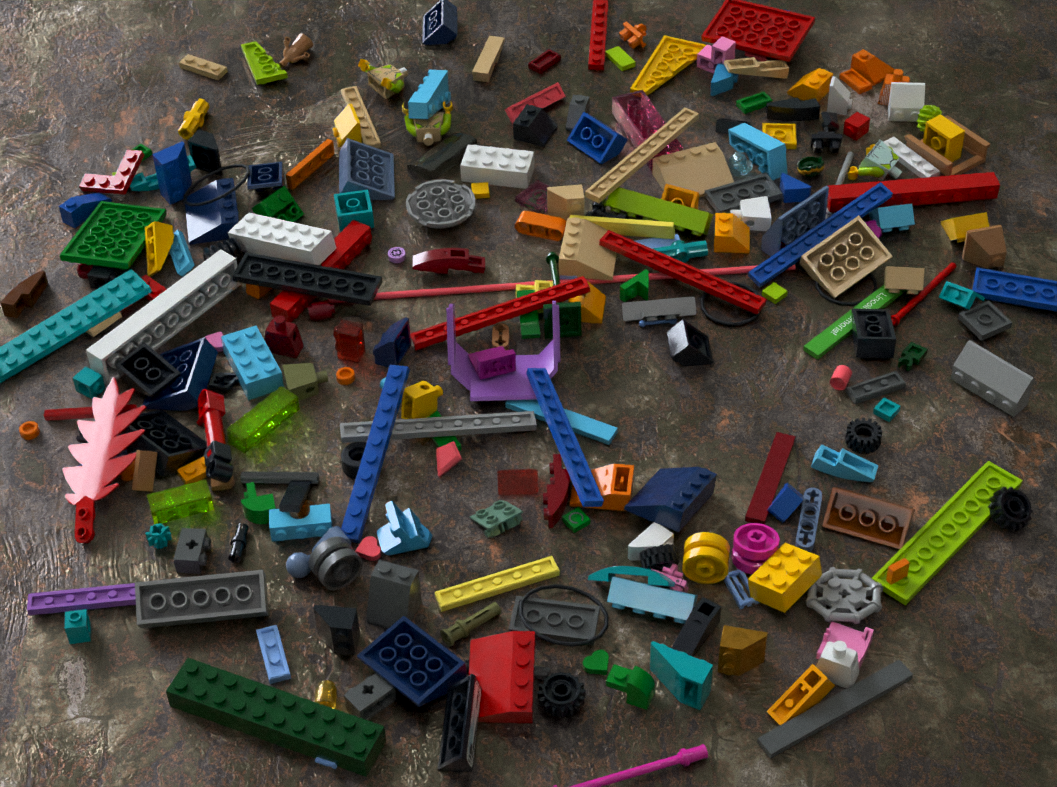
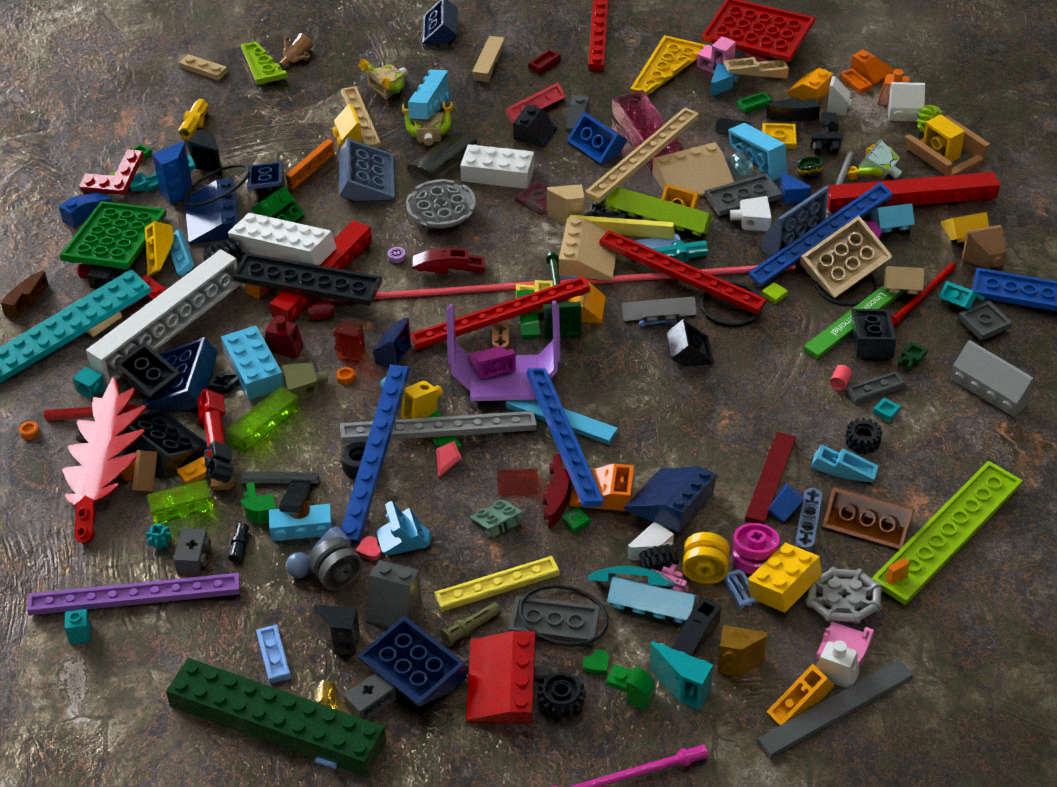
(201, 599): light grey brick -> none
(215, 341): bright pink tile -> none
(353, 206): teal brick -> none
(460, 726): black slope -> none
(480, 190): yellow tile -> none
(541, 225): orange beam -> none
(620, 58): lime tile -> none
(635, 286): green slope -> none
(636, 34): orange hips -> none
(731, 234): light orange slope -> none
(856, 126): red brick -> none
(912, 160): white plate -> none
(1010, 509): black gear -> none

